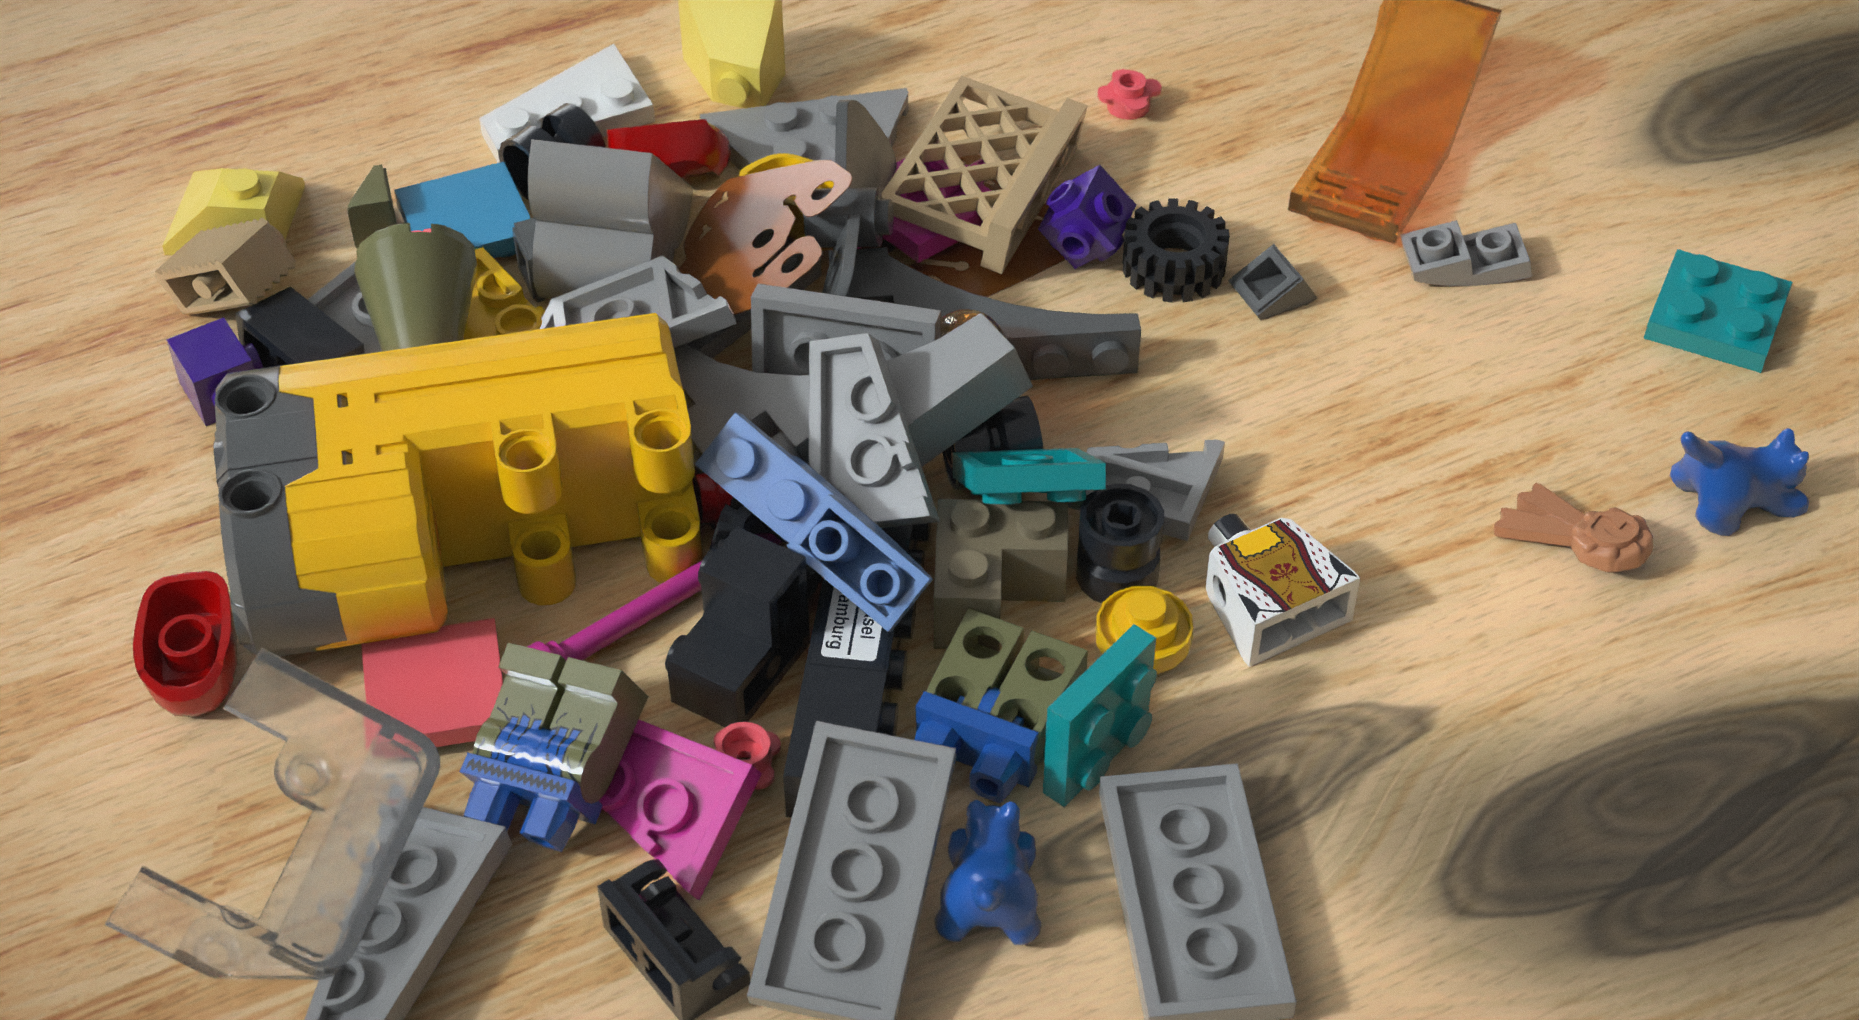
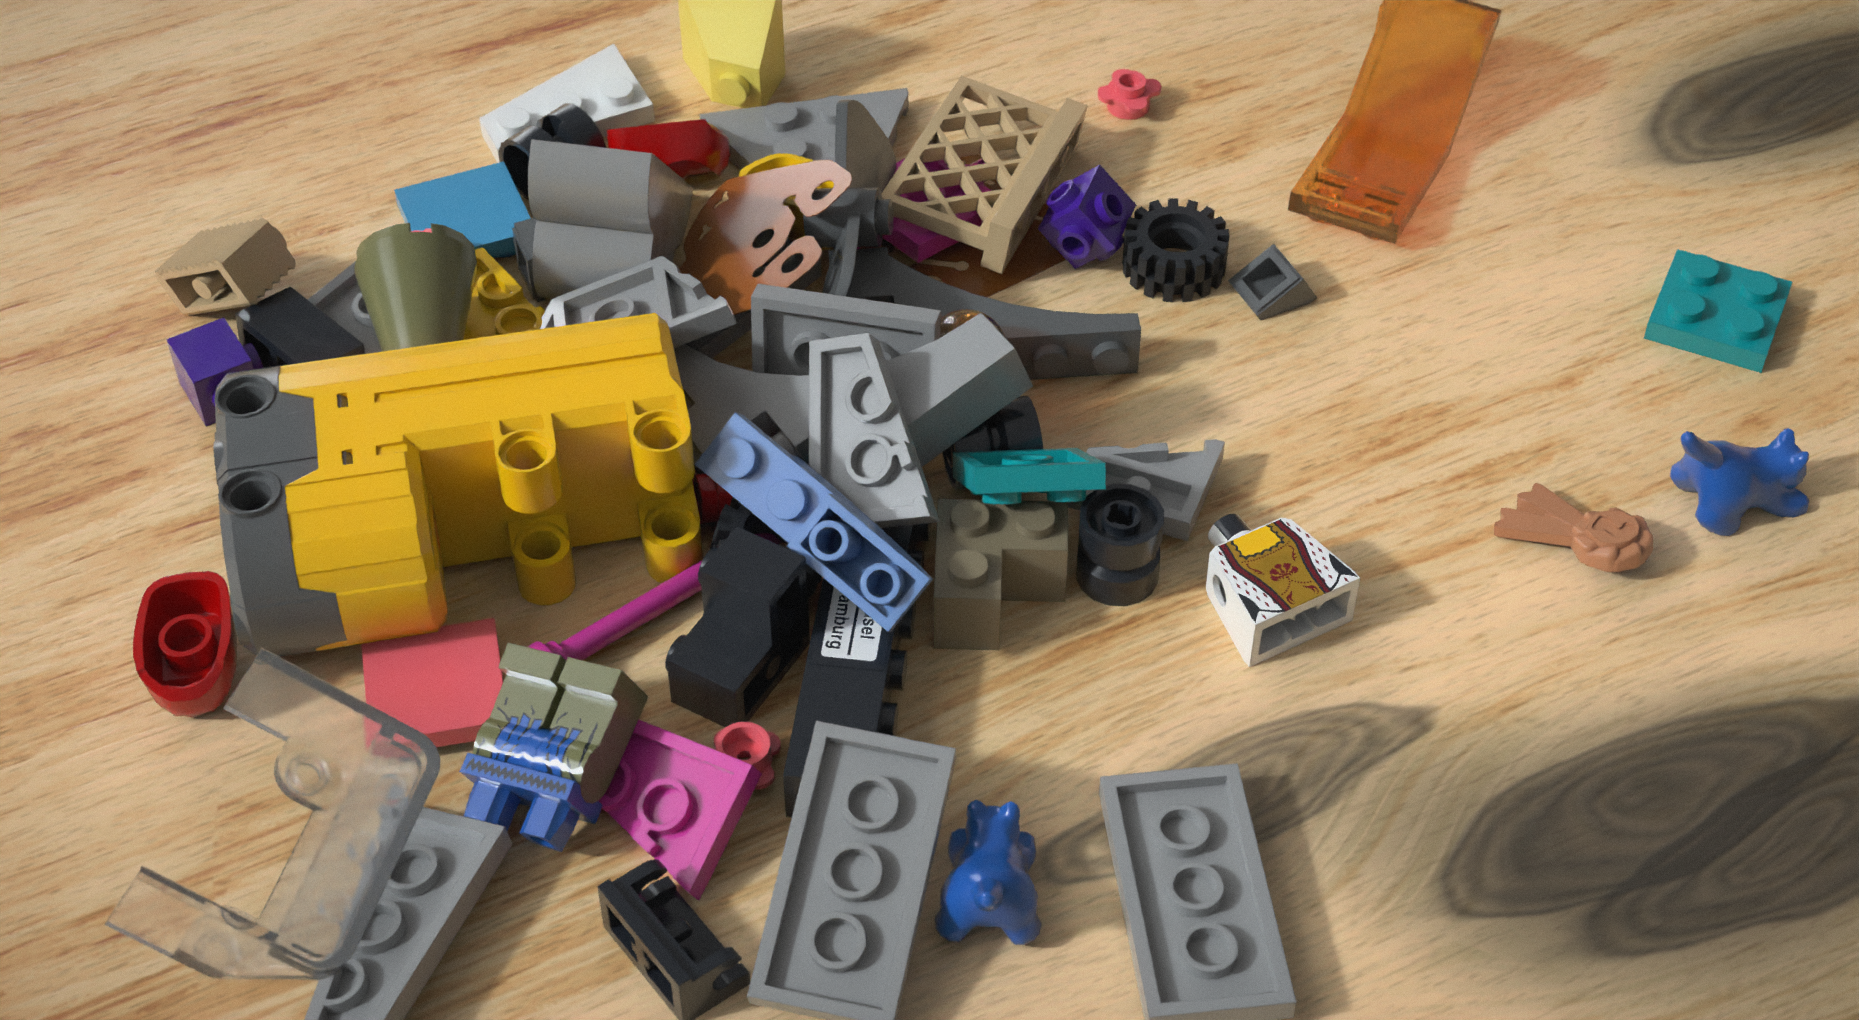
(233, 197): light yellow slope -> none
(371, 206): olive slope -> none
(996, 701): hips -> none
(1099, 716): teal plate -> none
(1153, 611): yellow plate -> none
(1481, 258): light grey slope -> none

